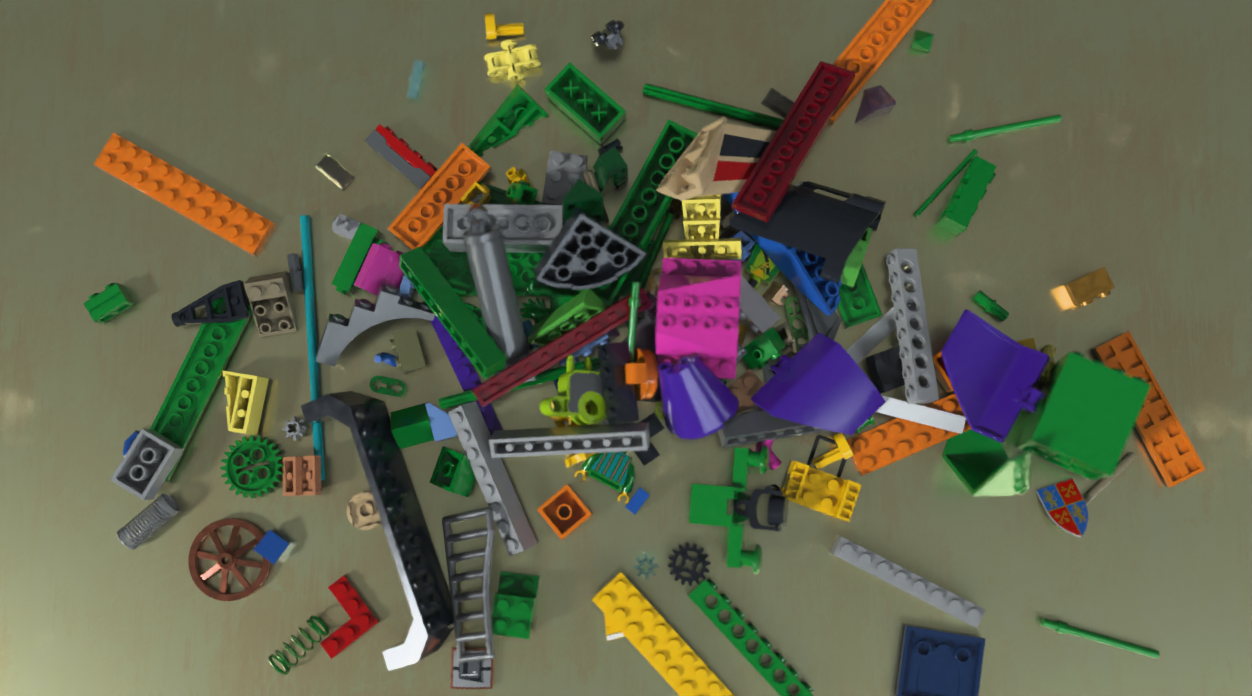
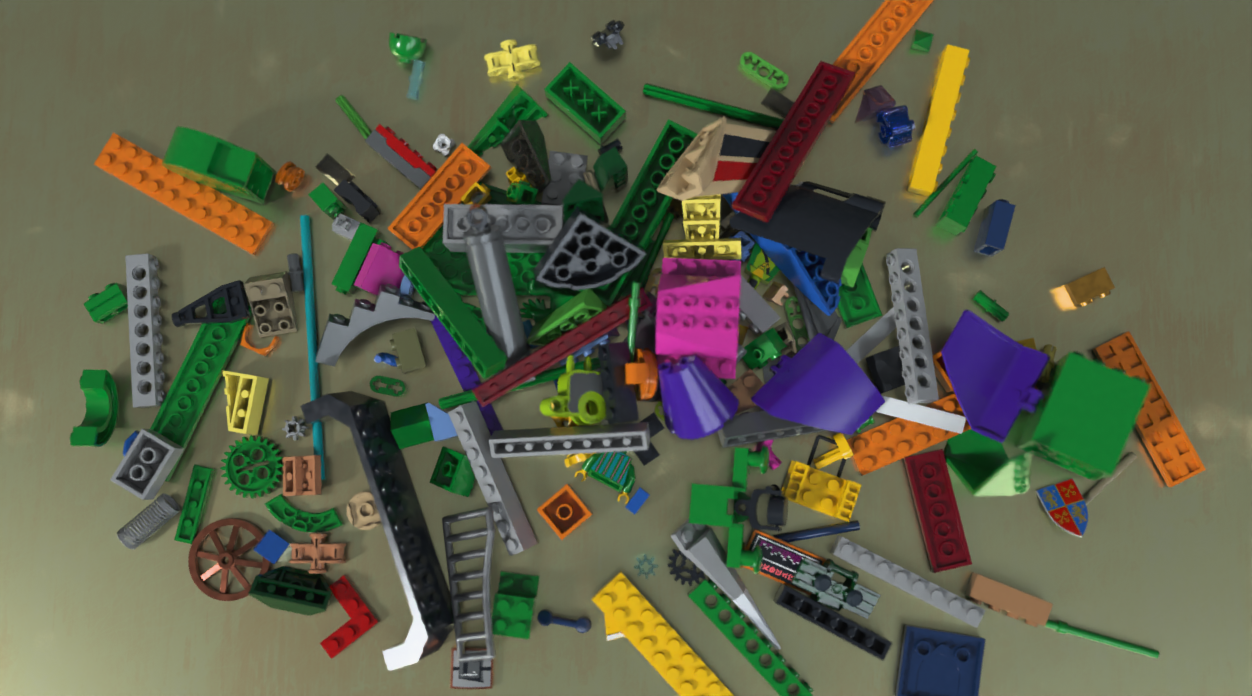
(100, 409): none -> green brick
(137, 323): none -> light grey brick
(194, 503): none -> green tile
(218, 164): none -> green brick
(263, 351): none -> orange cap
(290, 176): none -> orange wheel
(292, 590): none -> dark green wedge
(303, 520): none -> green tile
(312, 624): green piece -> none
(318, 553): none -> nougat axle
(328, 201): none -> green brick
(353, 116): none -> bright green axle
(354, 195): none -> black brick
(407, 47): none -> green cylinder
(444, 149): none -> white plate
(501, 30): yellow piece -> none
(527, 150): none -> clear smoke wedge
(582, 625): none -> dark blue bar
(707, 553): none -> light grey plate
(762, 63): none -> bright green beam
(780, 558): none -> tile
(819, 531): none -> dark blue piece
(832, 622): none -> black brick
(835, 595): none -> piece
(895, 126): none -> clear blue brick
(937, 121): none -> yellow brick
(937, 511): none -> dark red plate
(969, 135): green bar -> none
(994, 227): none -> dark blue brick
(1009, 599): none -> medium nougat brick

